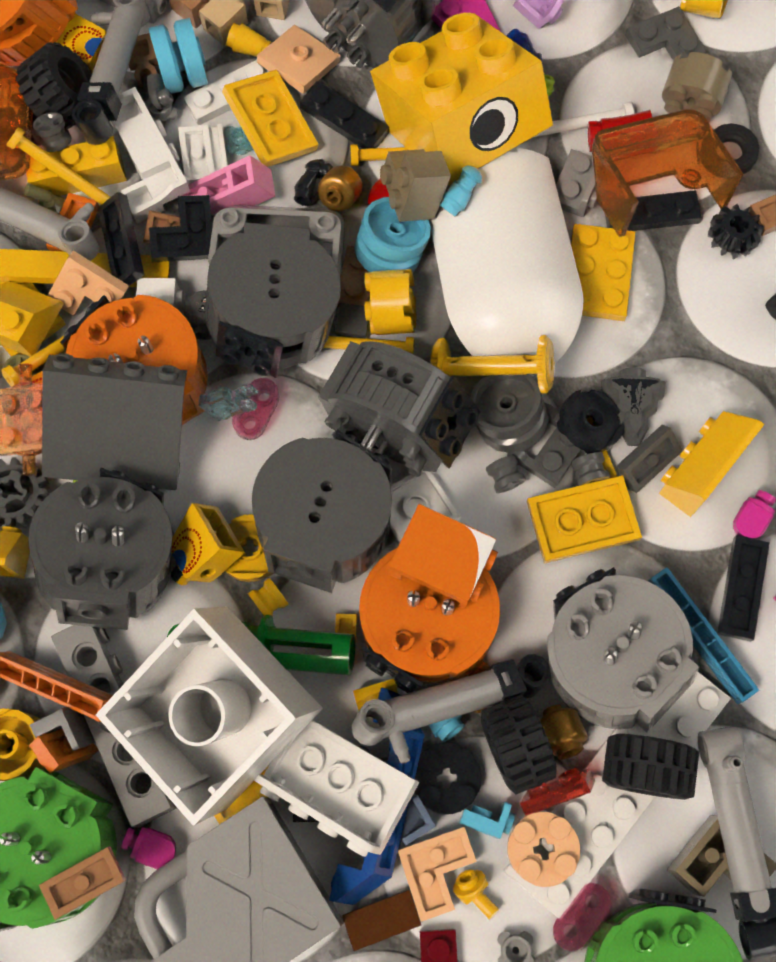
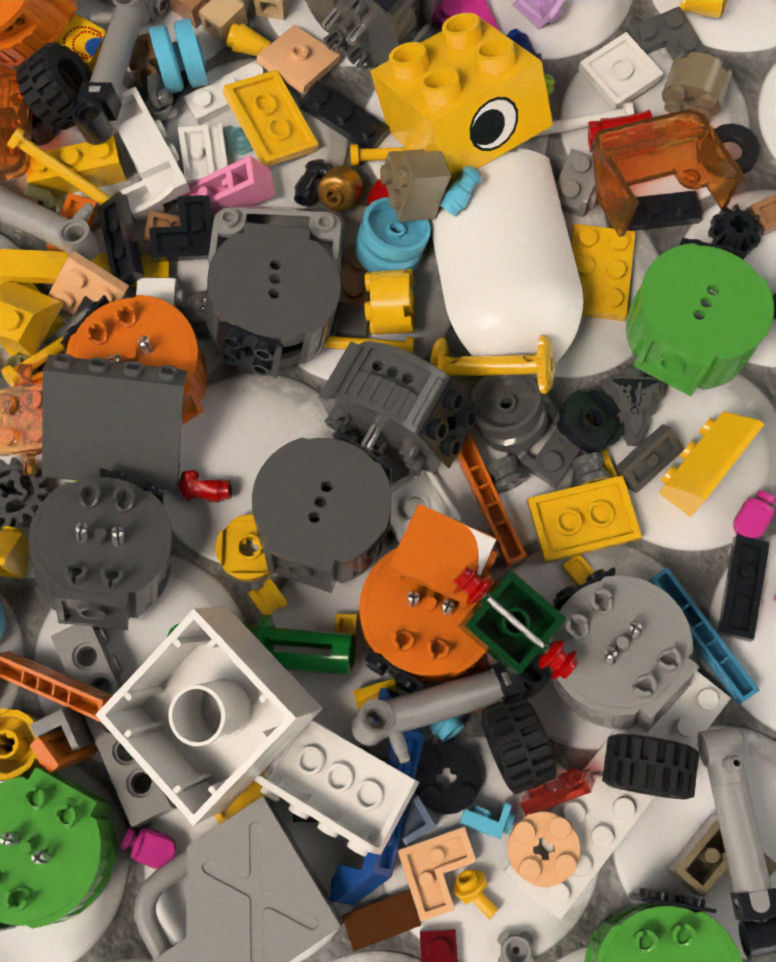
(52, 132): dark grey wheel -> none
(82, 882): medium nougat plate -> none
(203, 545): yellow torso -> none
(204, 489): none -> red arm
(227, 403): clear light blue plate -> none
(261, 414): clear pink plate -> none
(490, 504): none -> orange piece
(513, 622): none -> dark green brick
(564, 731): pearl gold head -> none
(578, 569): none -> yellow piece
(584, 918): clear pink plate -> none
(620, 71): none -> white plate
(698, 316): none -> bright green piece

